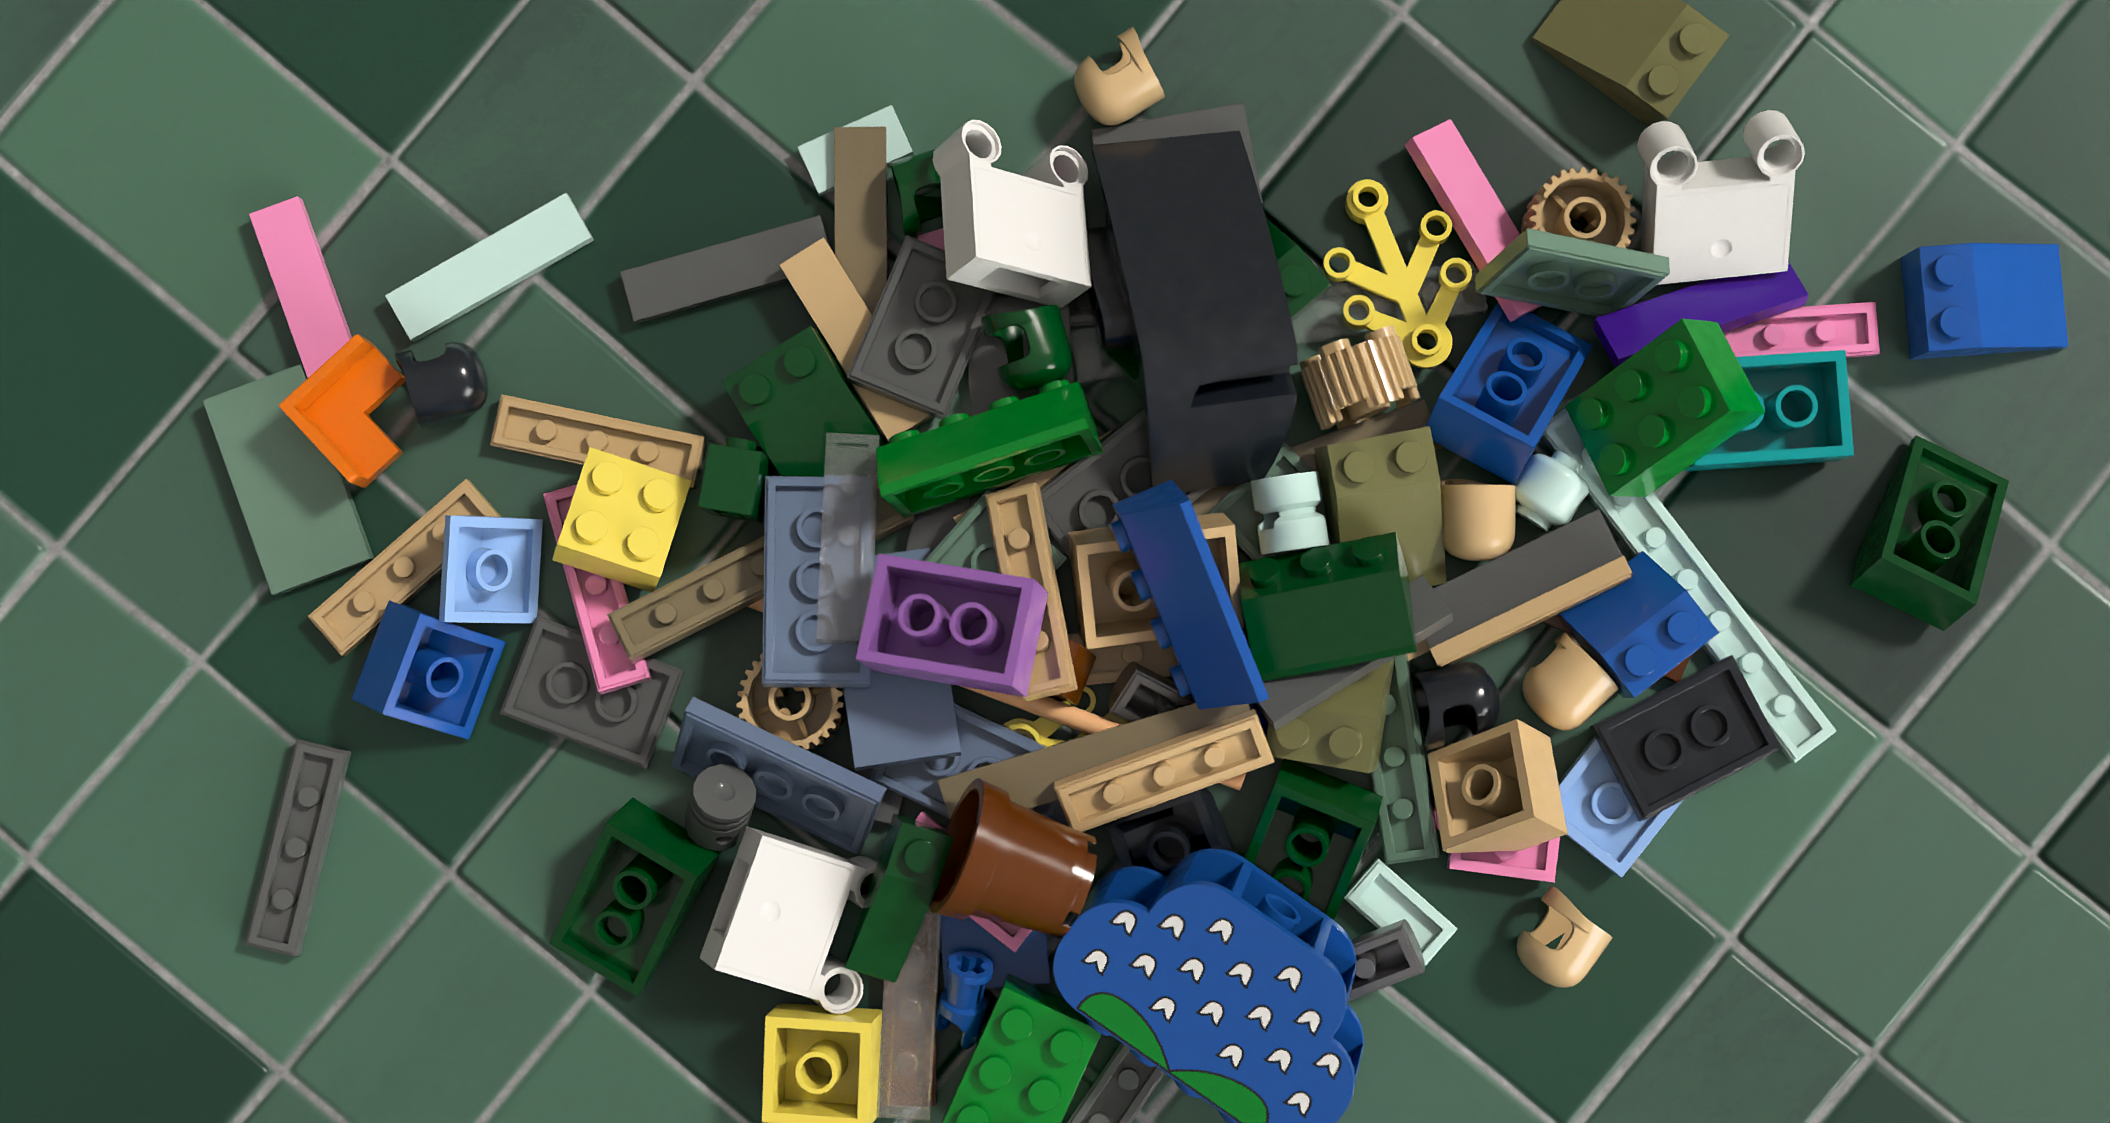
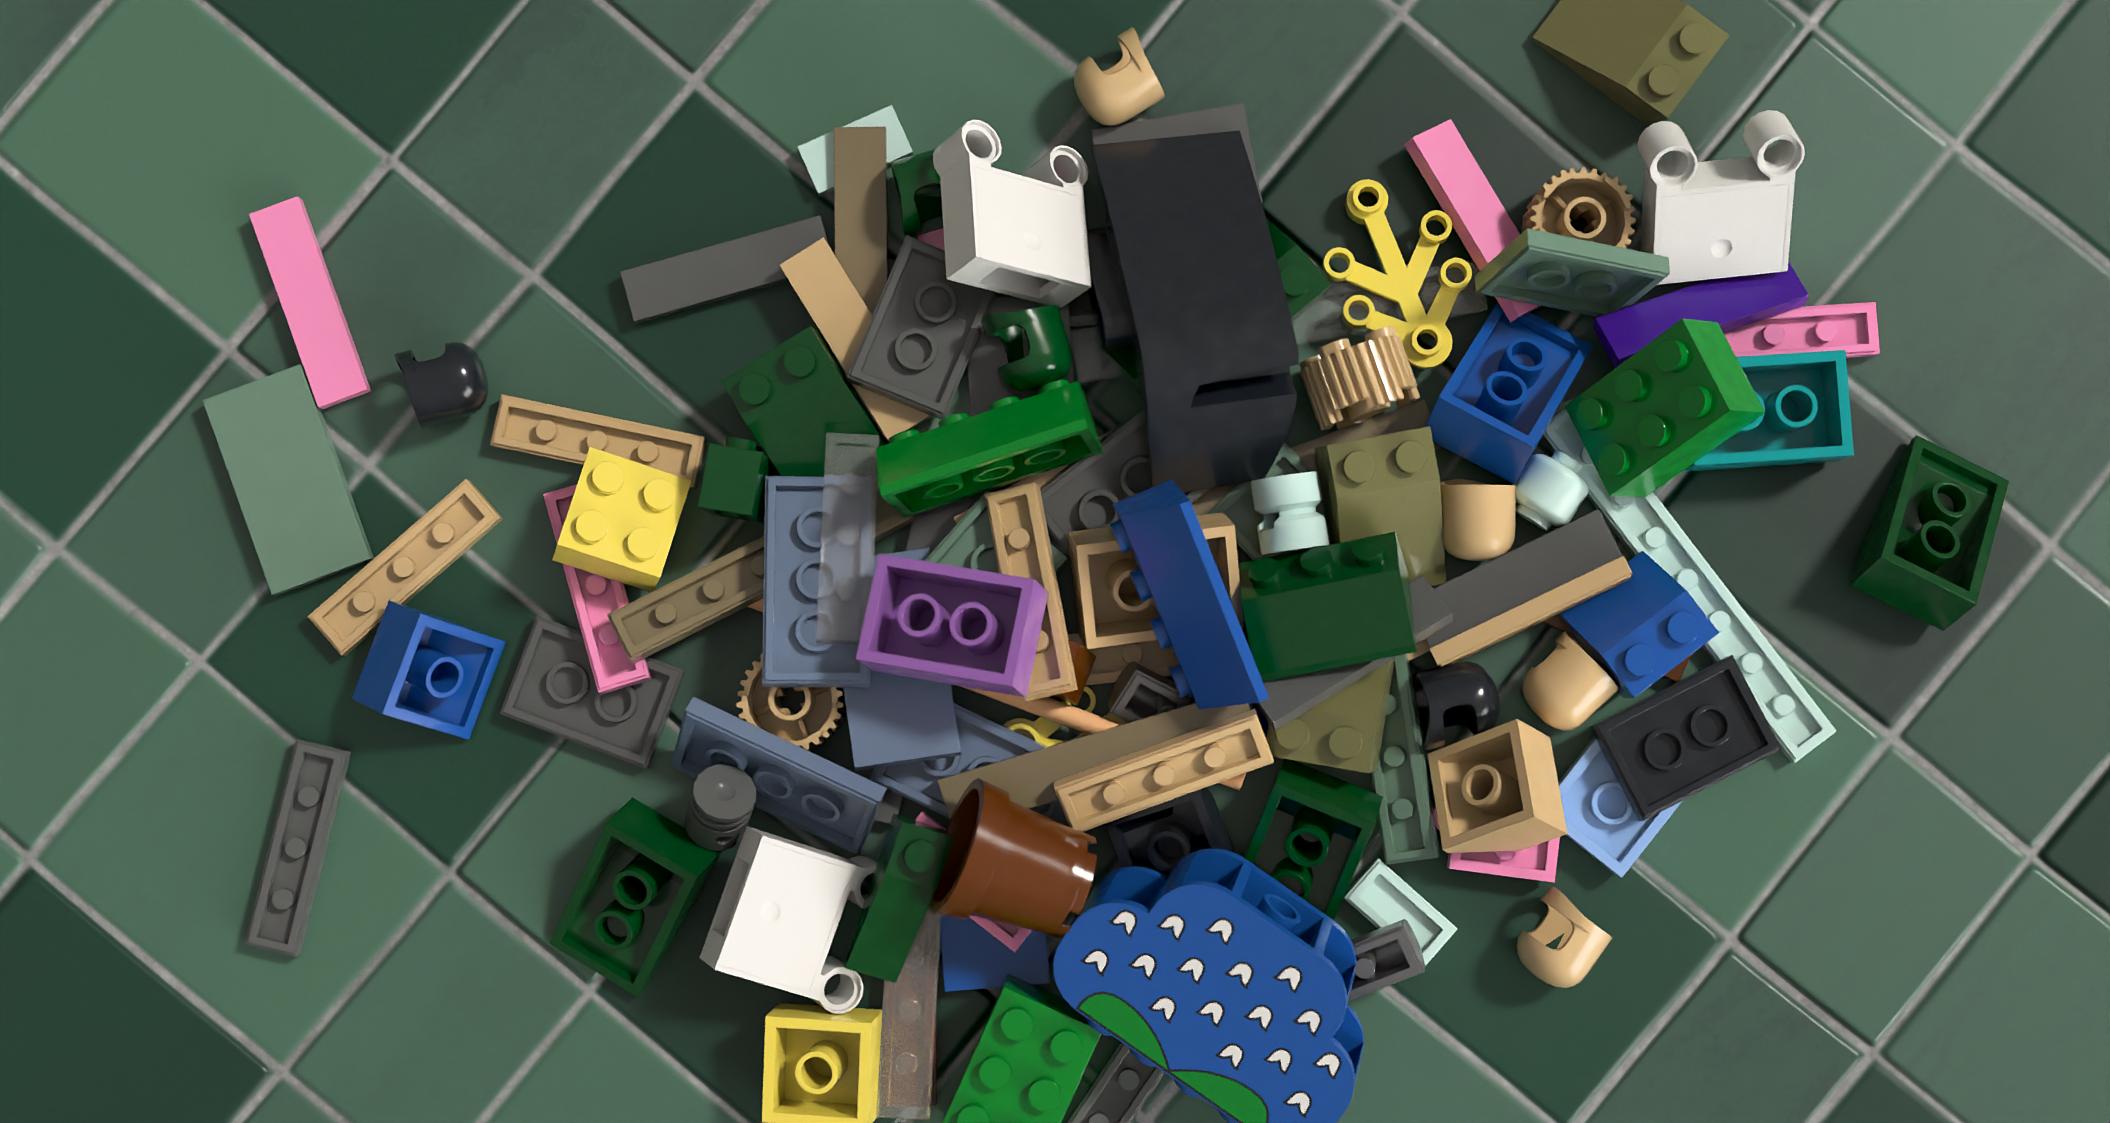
(336, 406): orange panel -> none
(489, 267): light aqua tile -> none
(490, 569): light blue slope -> none
(964, 999): blue piece -> none
(1983, 299): blue slope -> none

